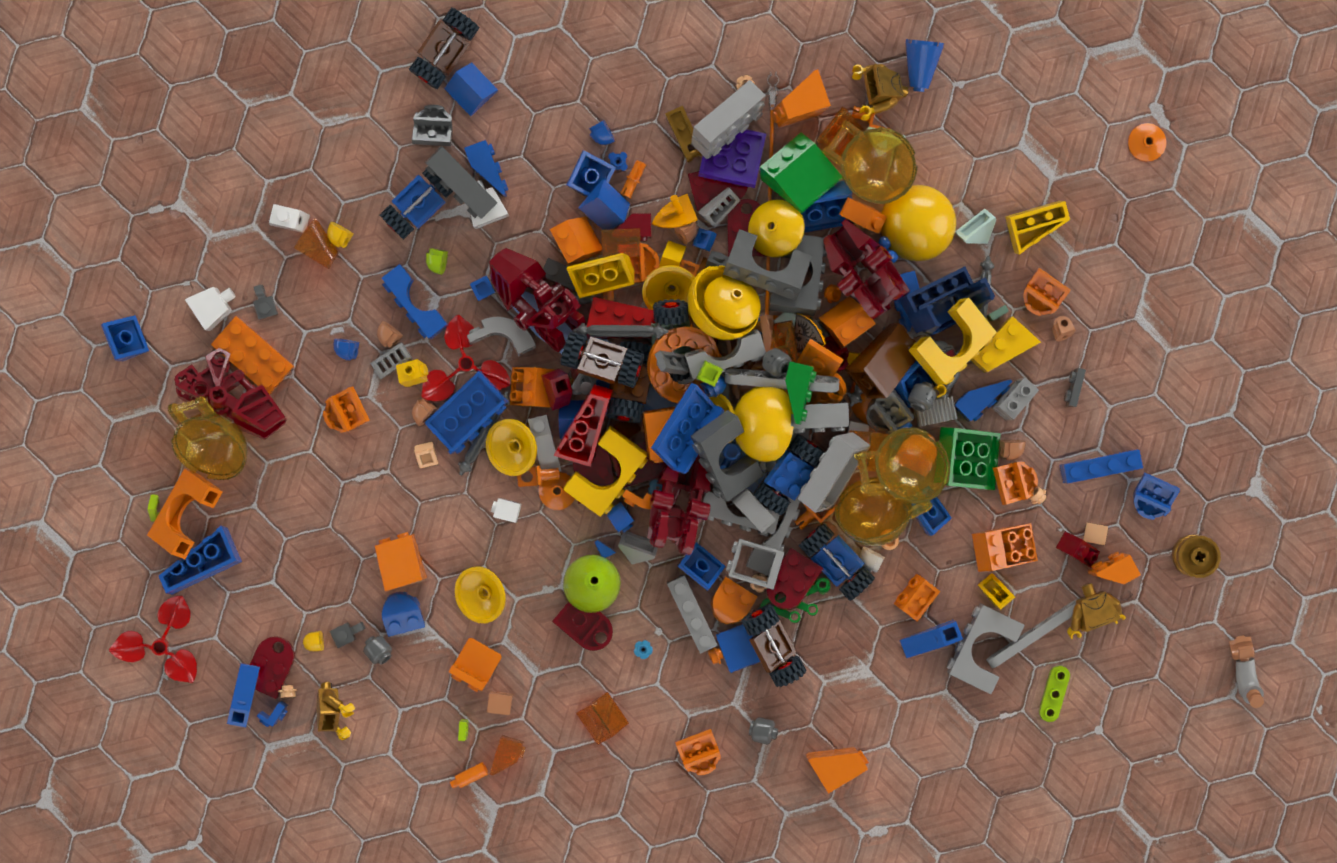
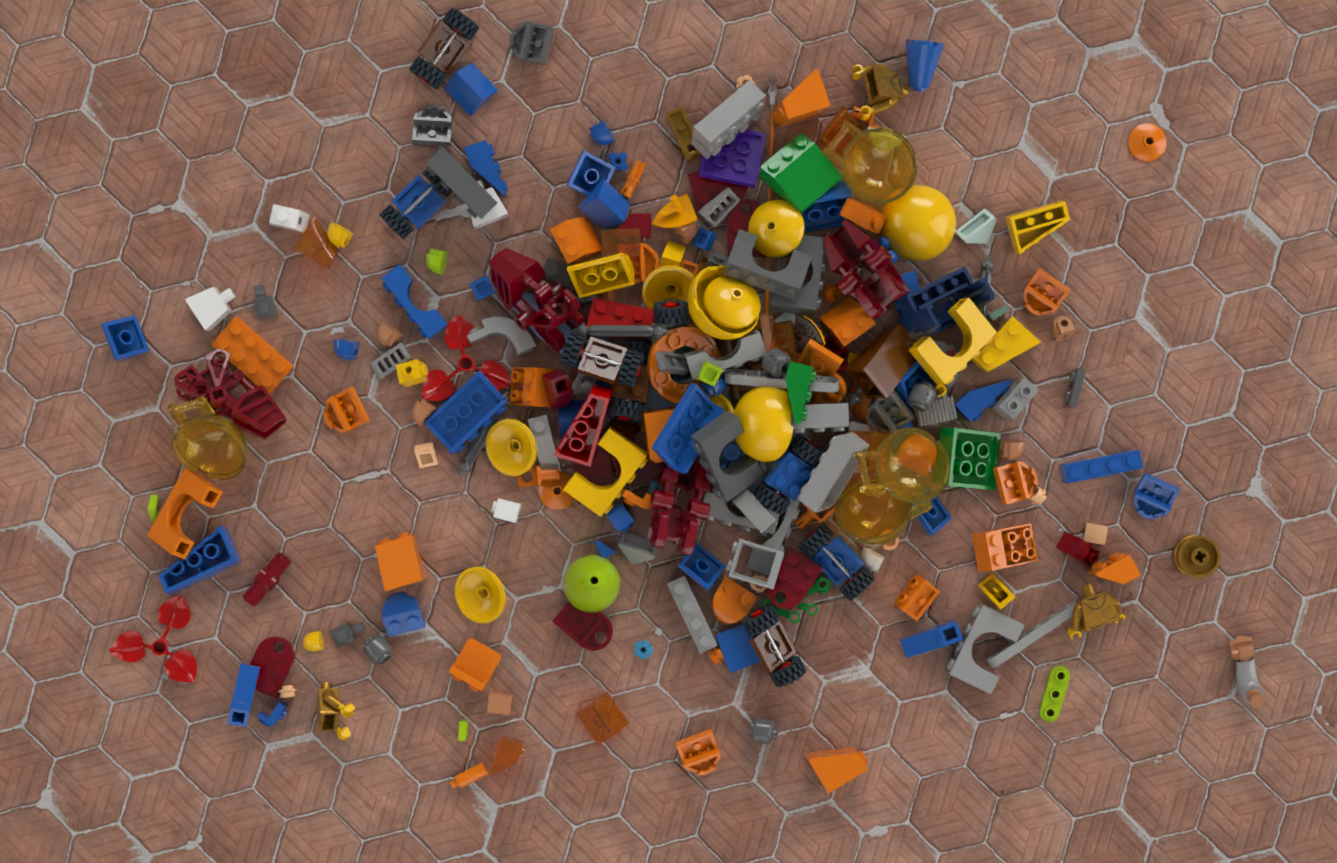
(266, 579): none -> dark red piece
(532, 42): none -> dark grey slope

